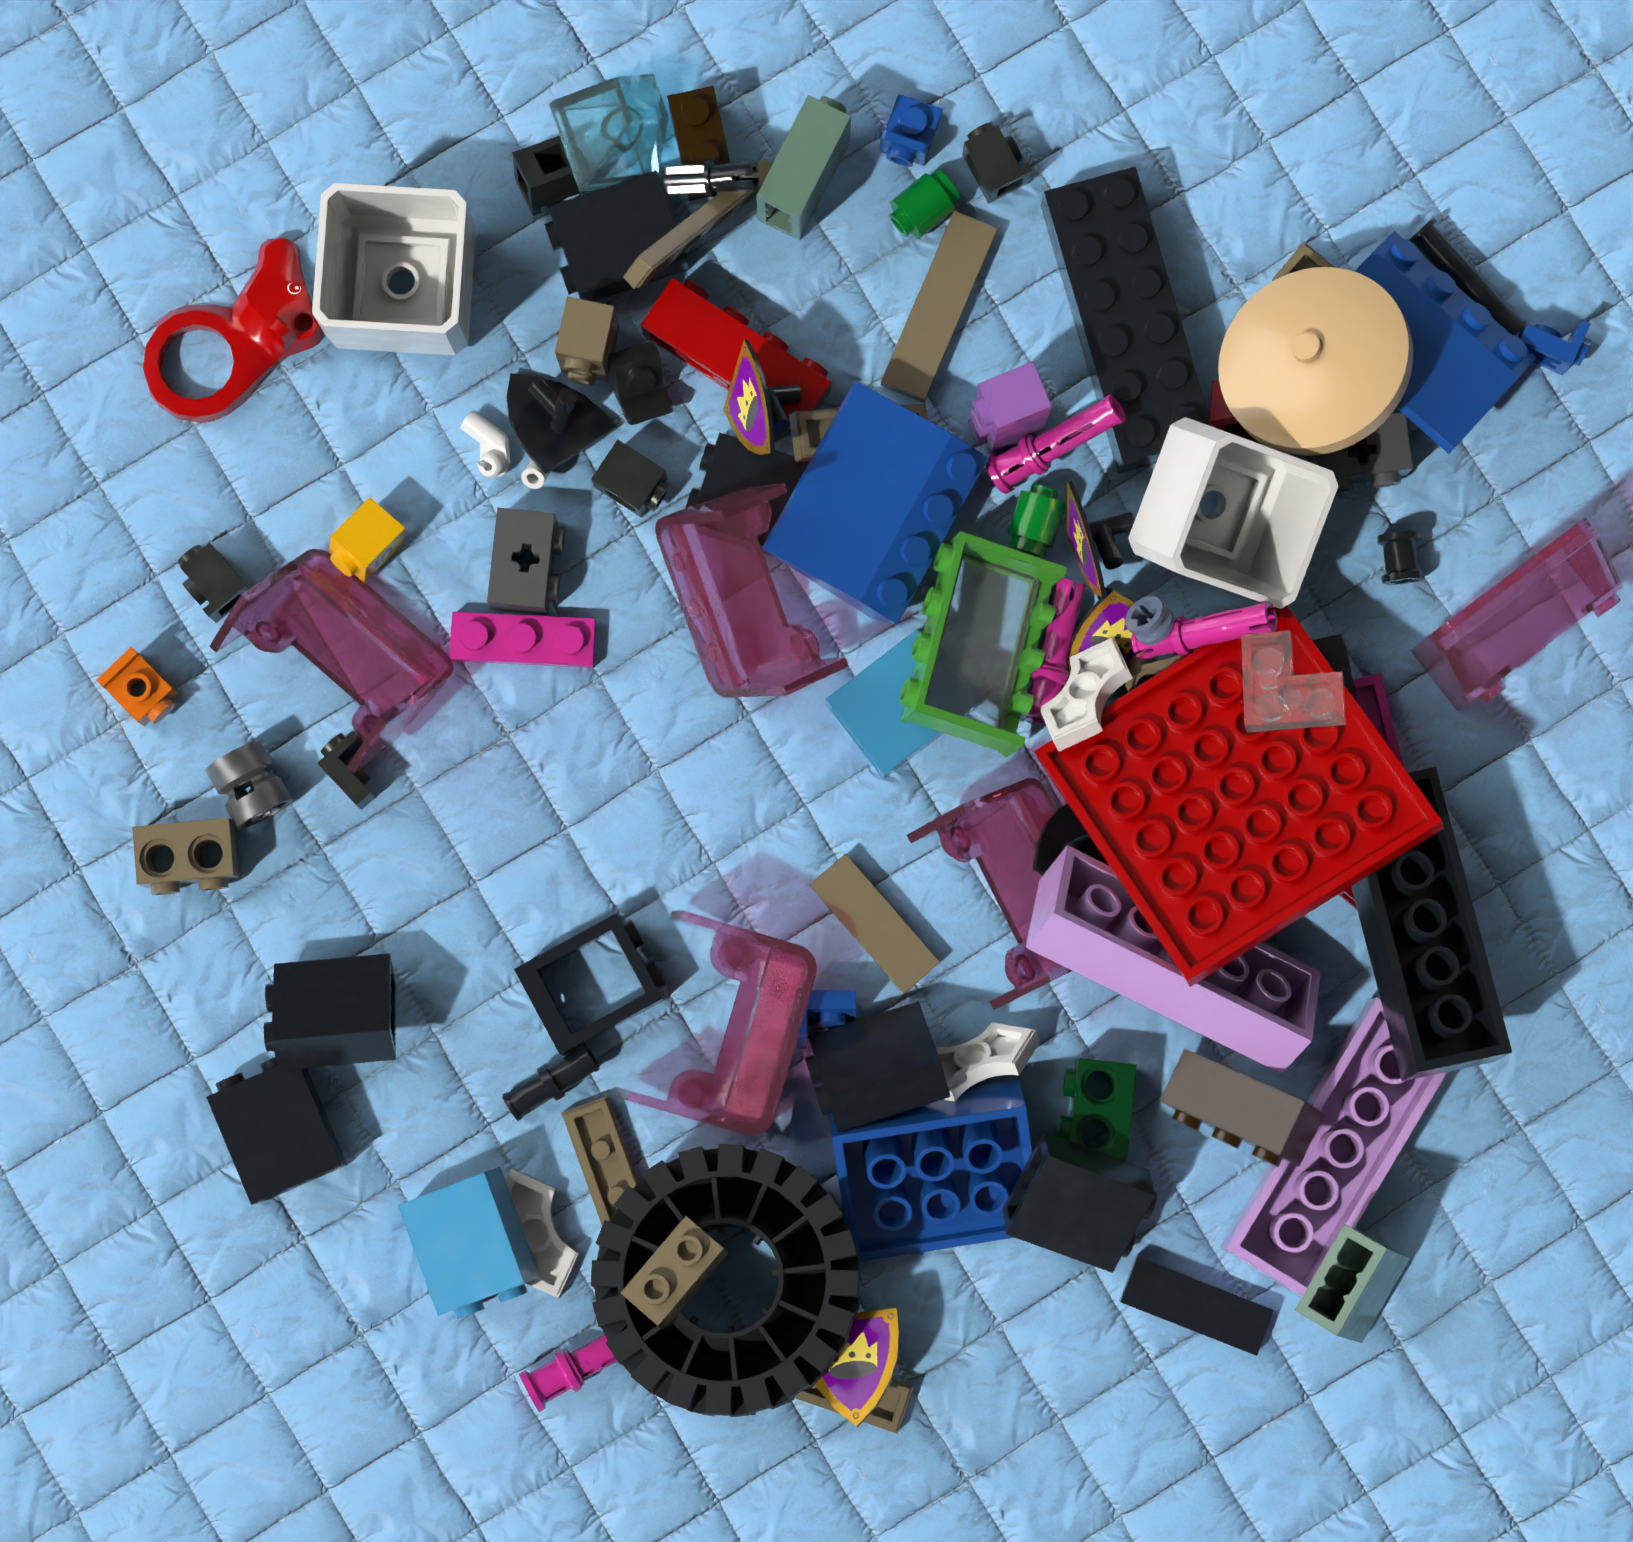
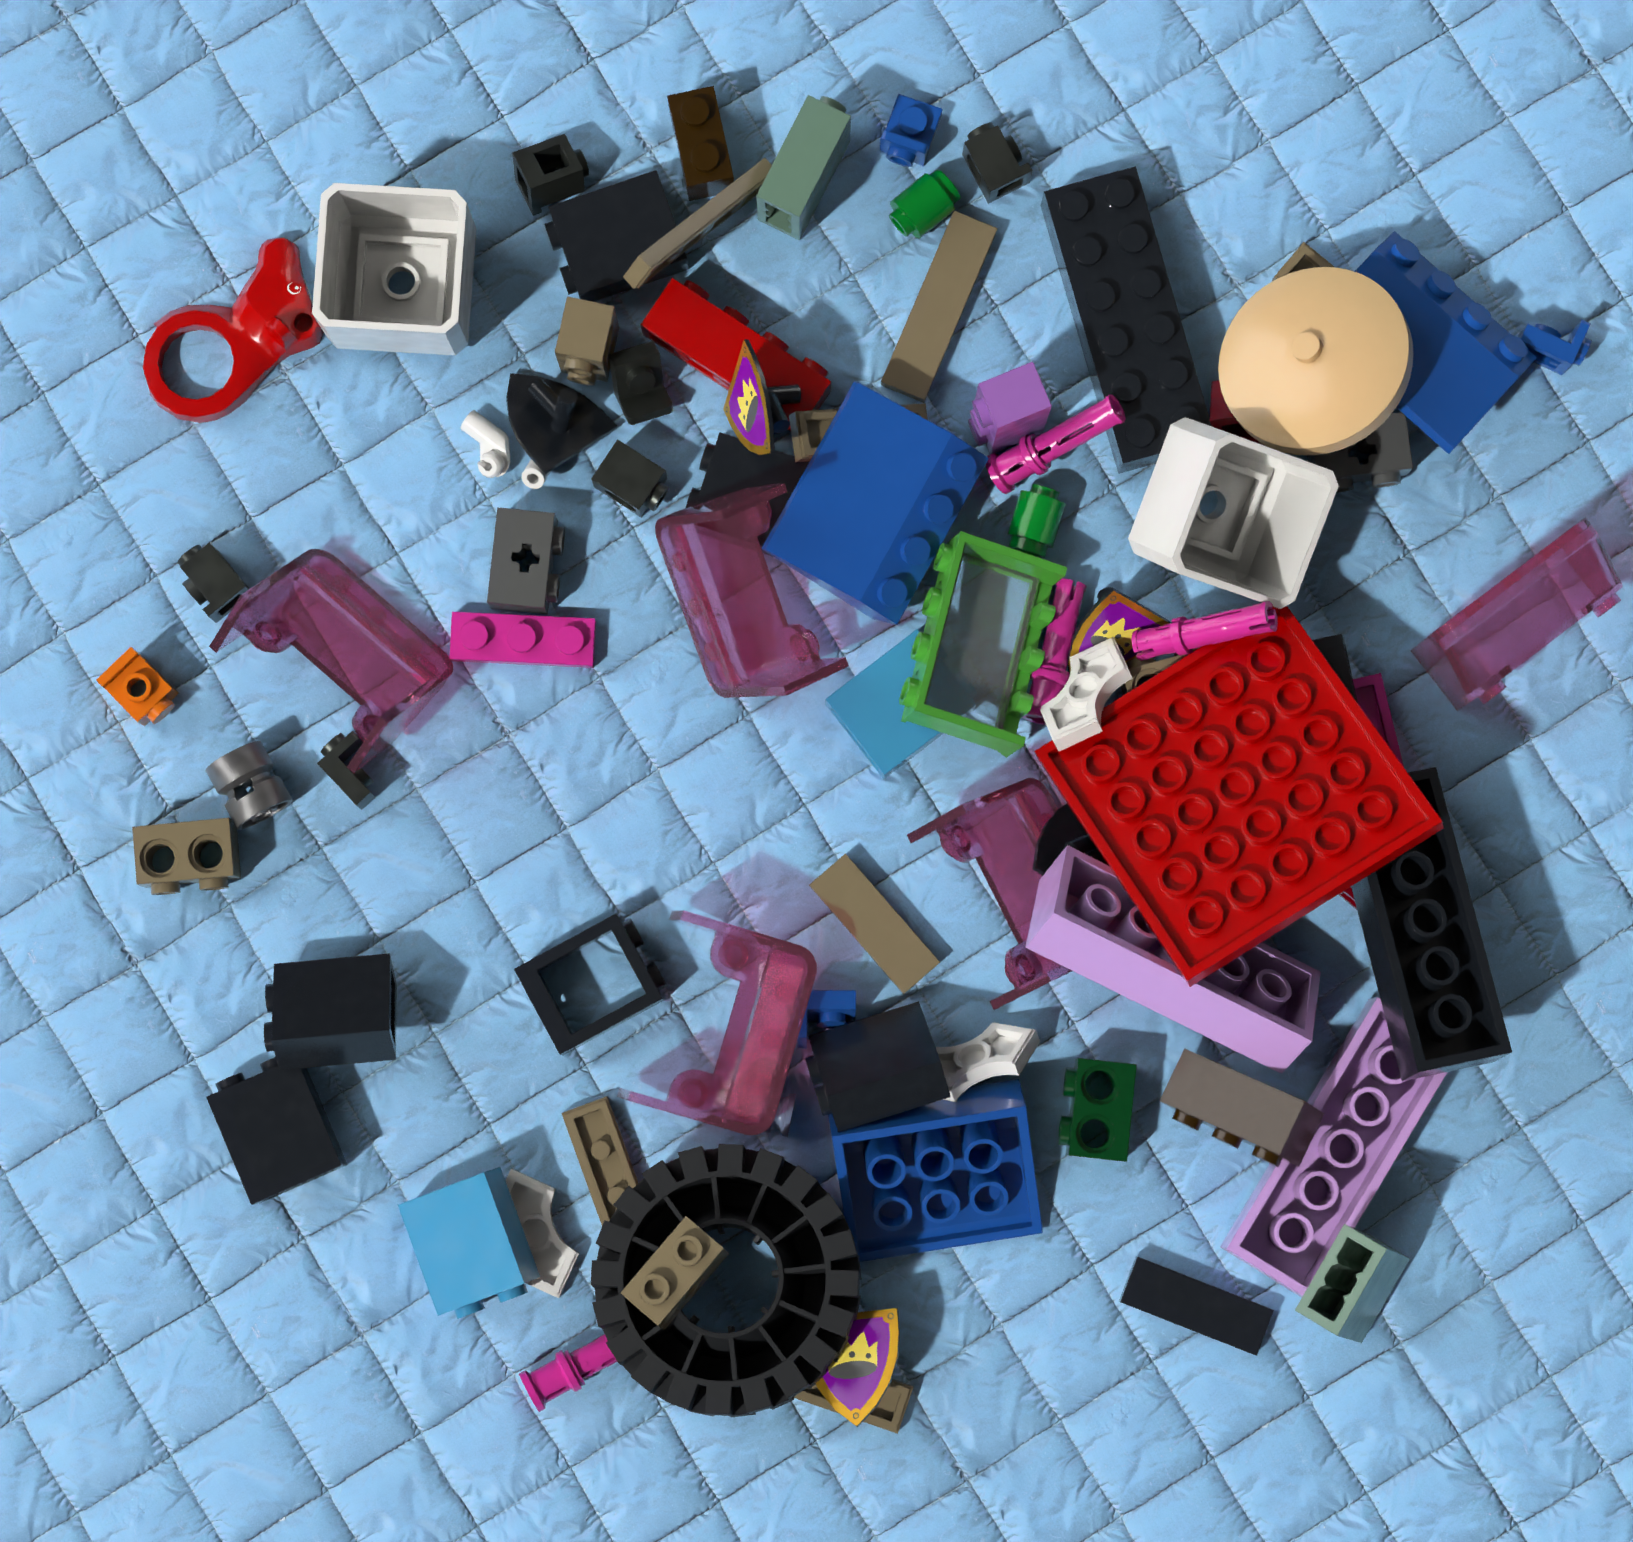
(365, 541): yellow brick -> none
(551, 1082): black pin -> none
(612, 130): clear light blue slope -> none
(710, 177): black axle -> none
(1079, 1202): black brick -> none
(1082, 537): shield -> none
(1149, 620): sand blue bush -> none
(1278, 697): clear plate -> none
(1401, 557): black bush -> none
(1447, 258): black pin -> none

